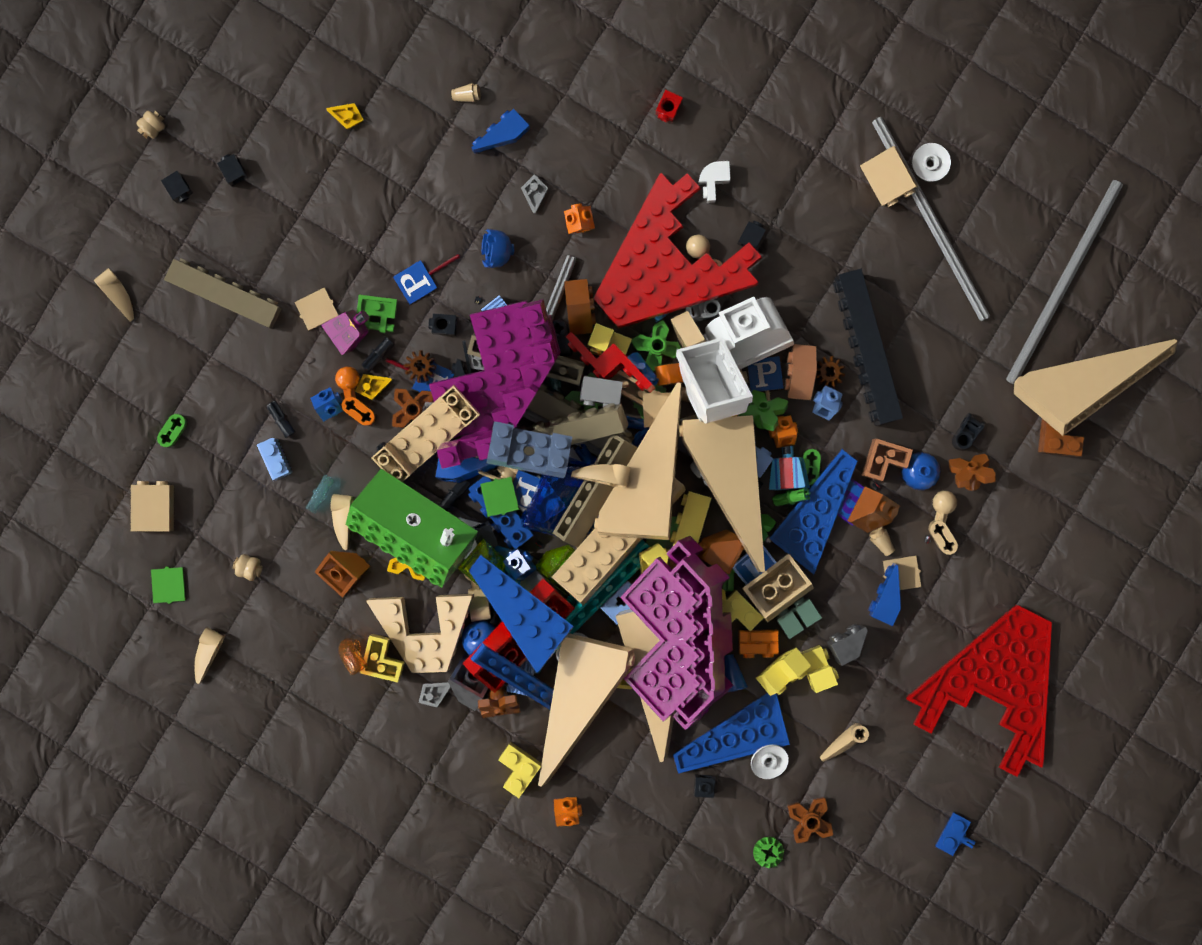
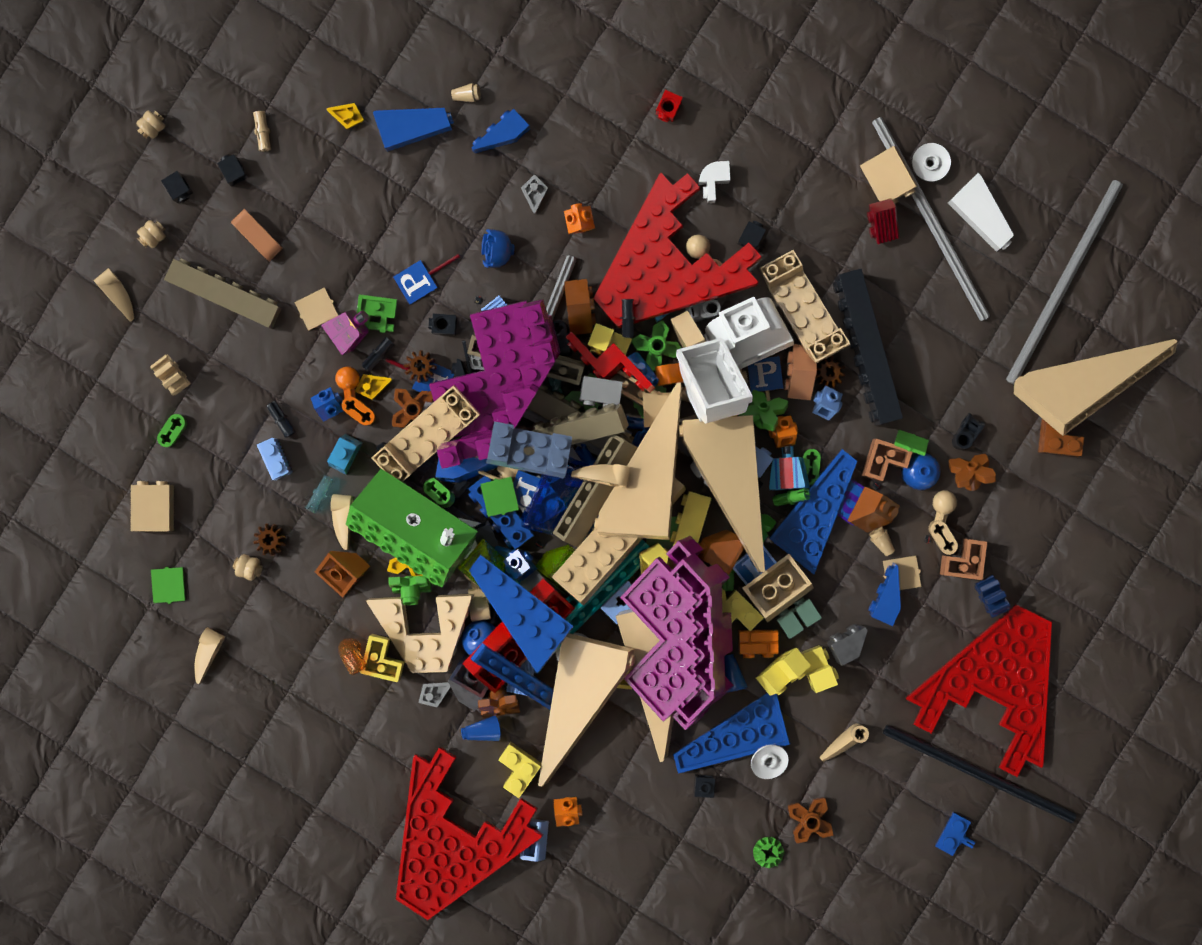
(151, 234): none -> tan piece
(170, 375): none -> tan gear
(256, 235): none -> nougat beam
(262, 131): none -> tan pin
(265, 534): none -> reddish brown gear
(344, 453): none -> dark azure torso
(409, 588): none -> bright green plant
(411, 125): none -> blue slope
(441, 489): none -> bright green beam
(443, 858): none -> red wing
(483, 730): none -> blue piece
(537, 850): none -> light blue brick
(627, 318): none -> black axle
(803, 307): none -> tan slope
(883, 221): none -> dark red brick
(911, 442): none -> bright green piece
(971, 561): none -> nougat brick
(979, 774): none -> black axle
(982, 213): none -> white slope
(992, 596): none -> dark blue gear

